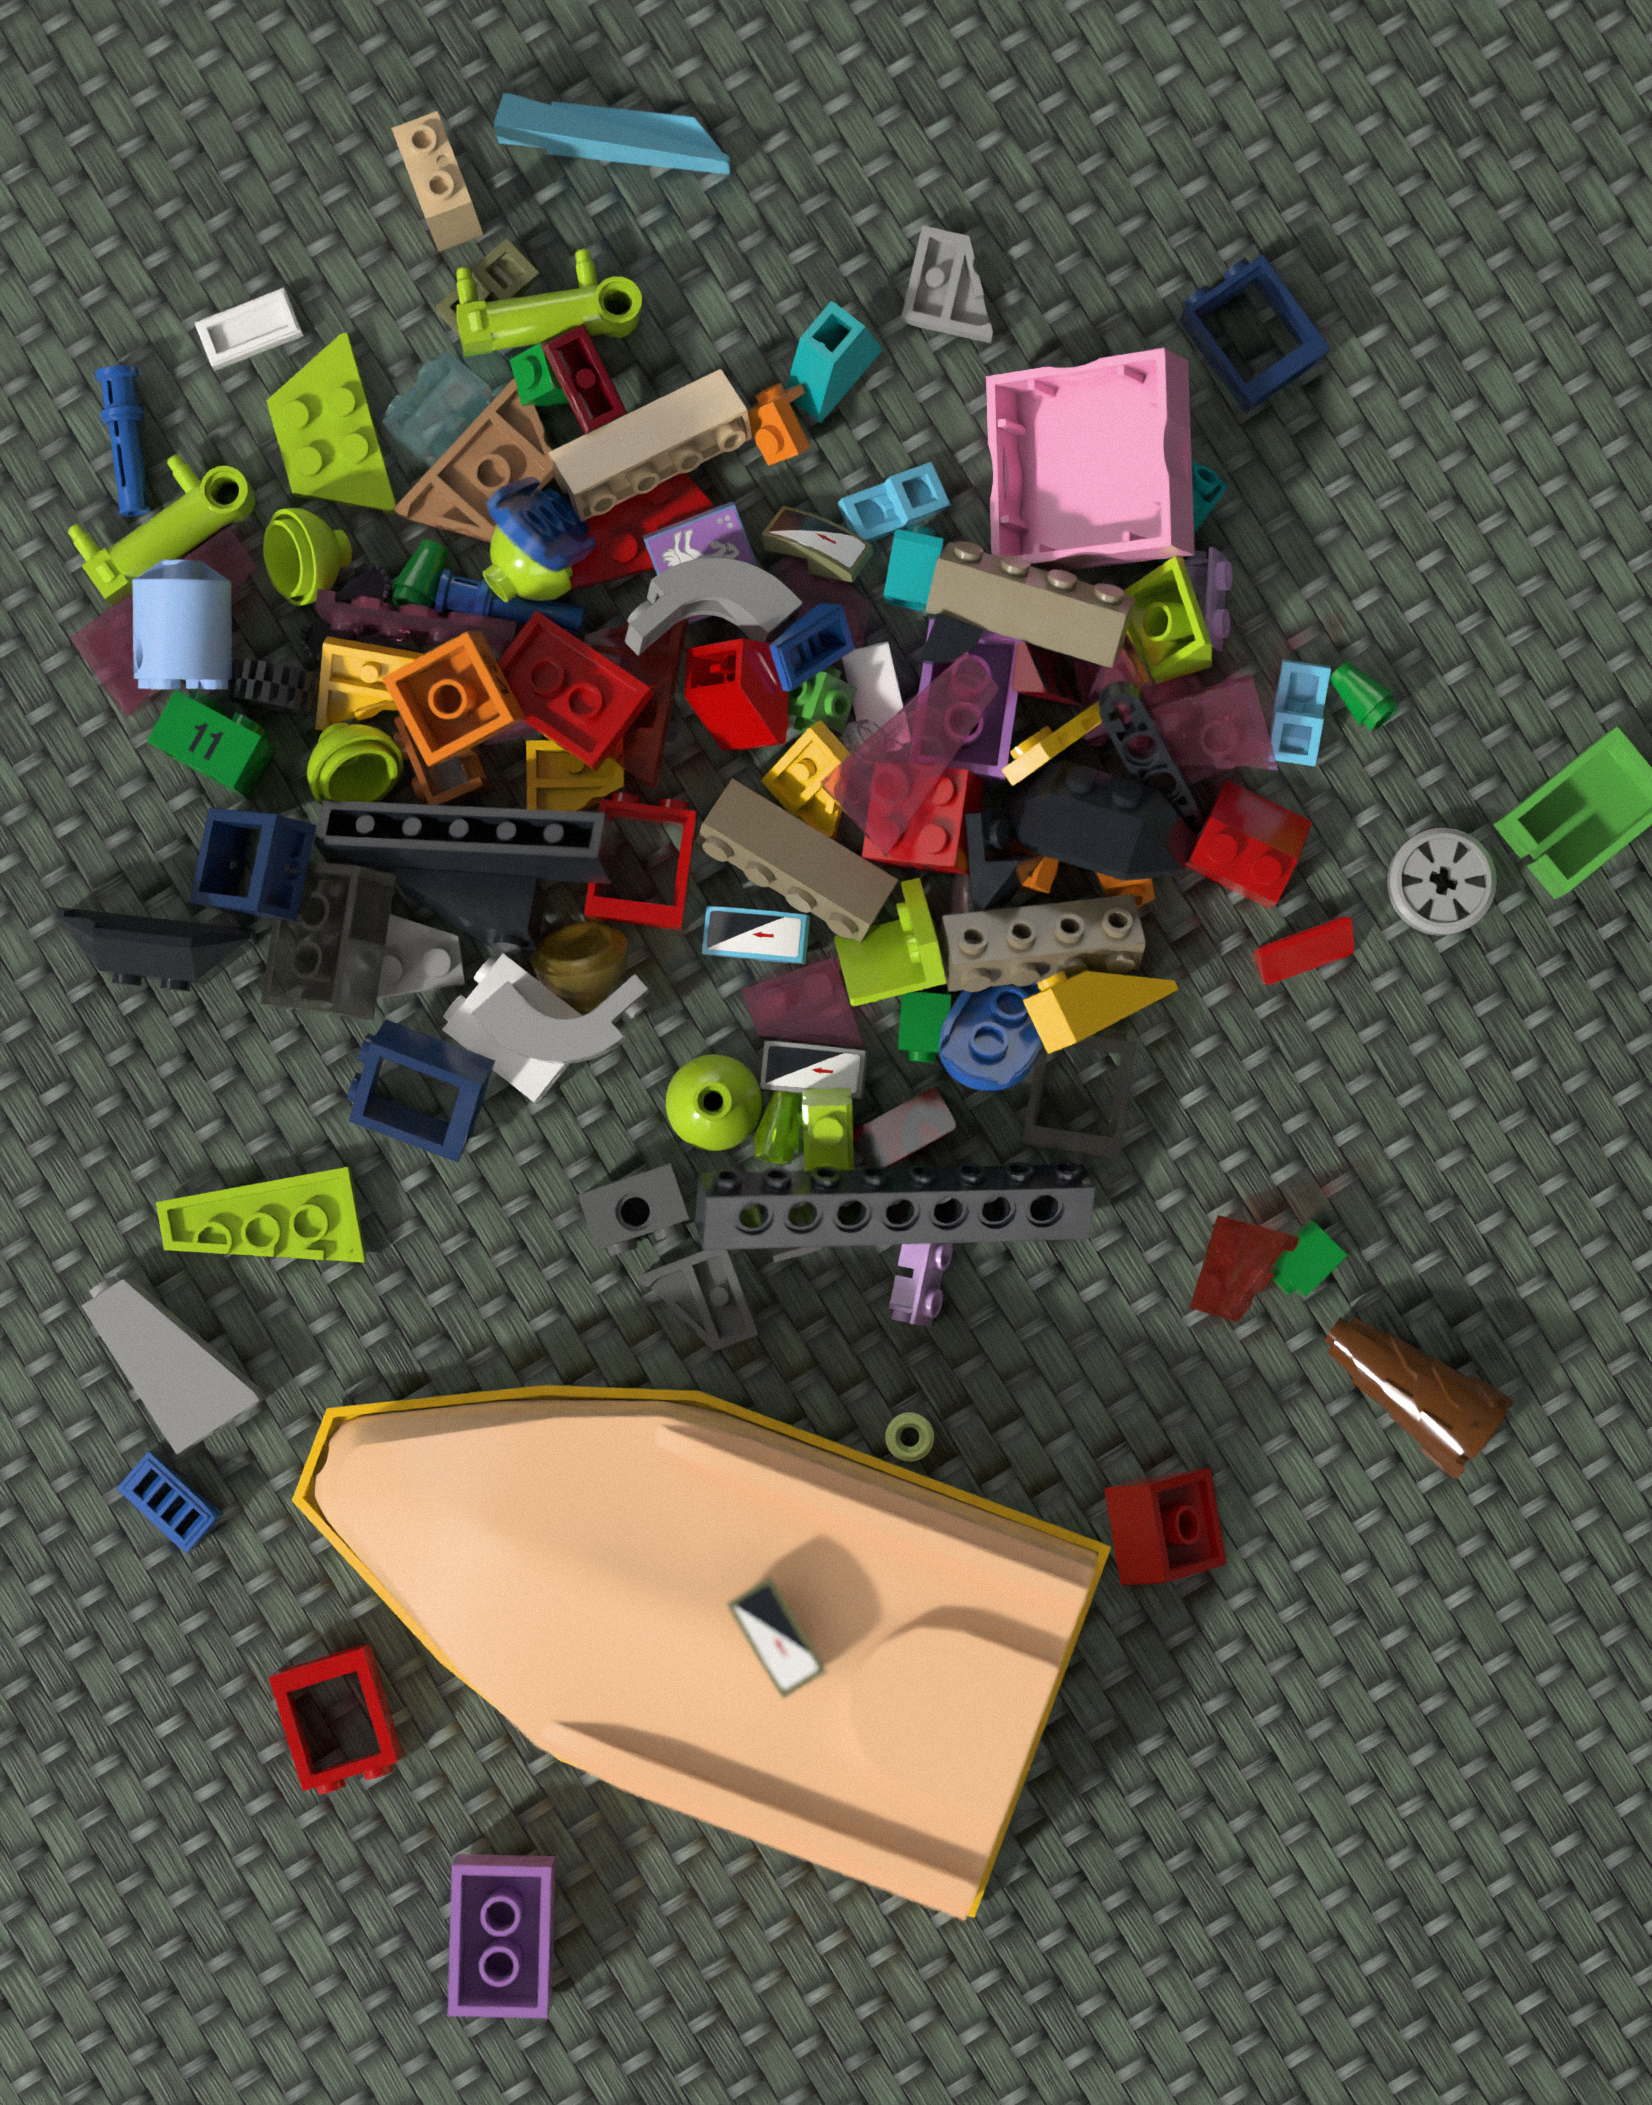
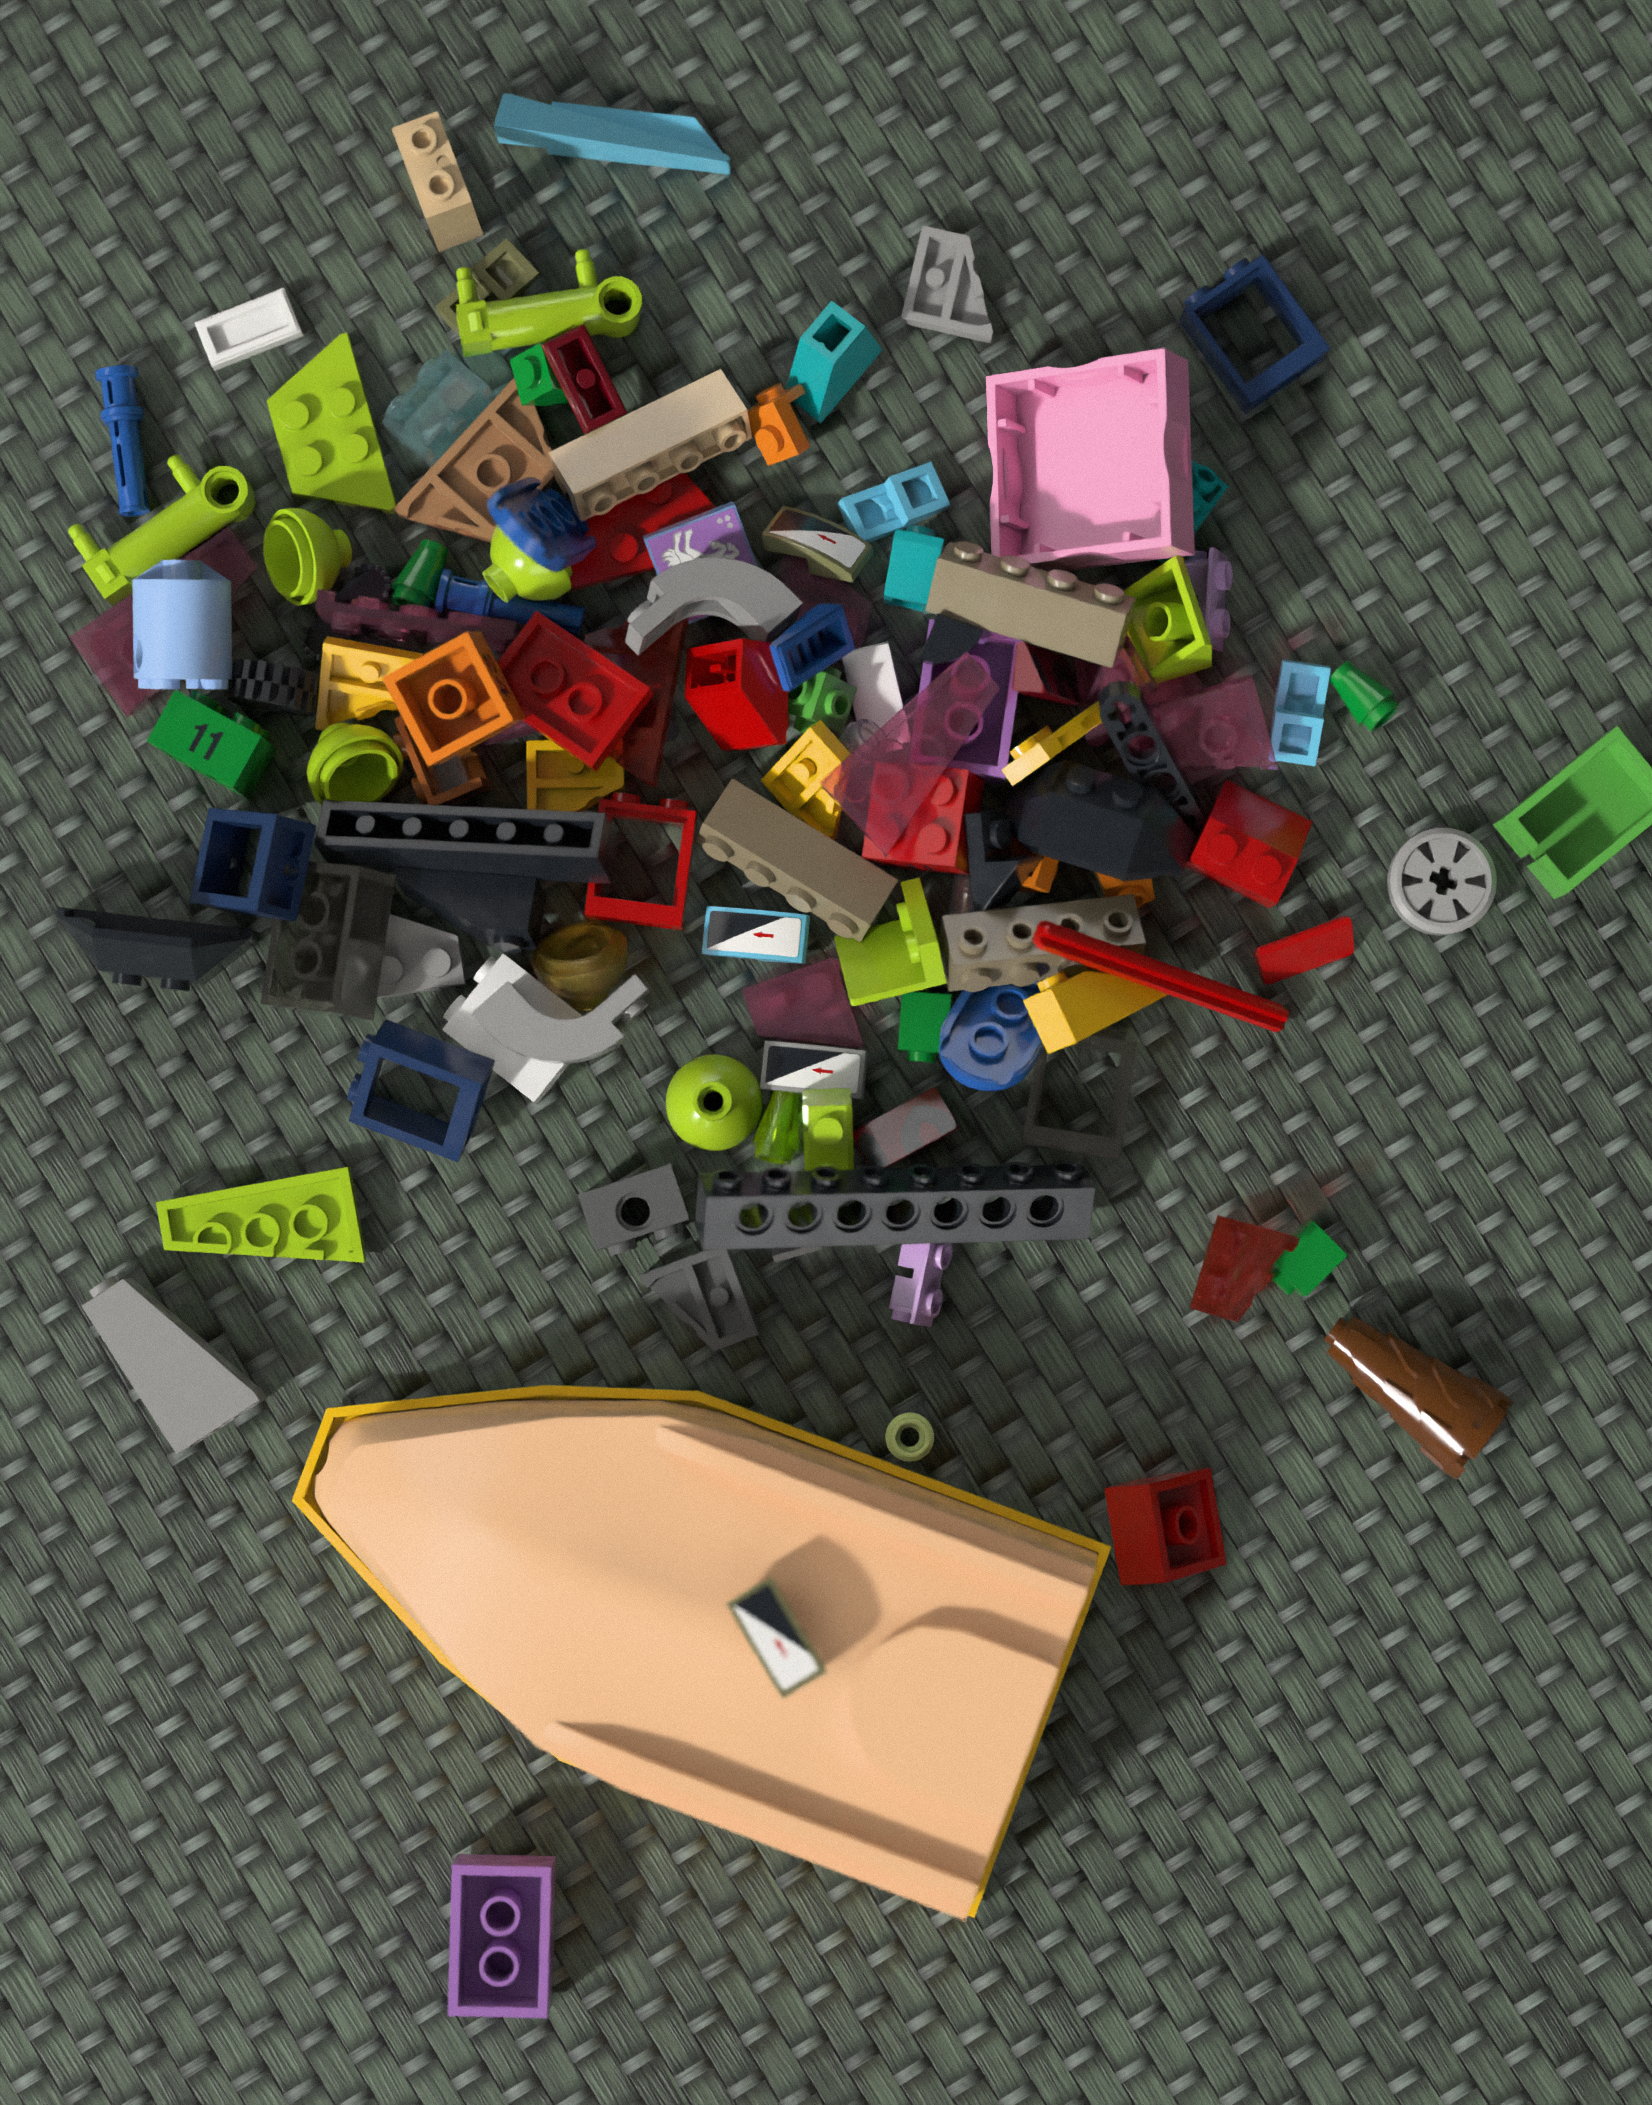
(194, 1500): blue slope -> none
(324, 1668): red window -> none
(1160, 976): none -> red axle

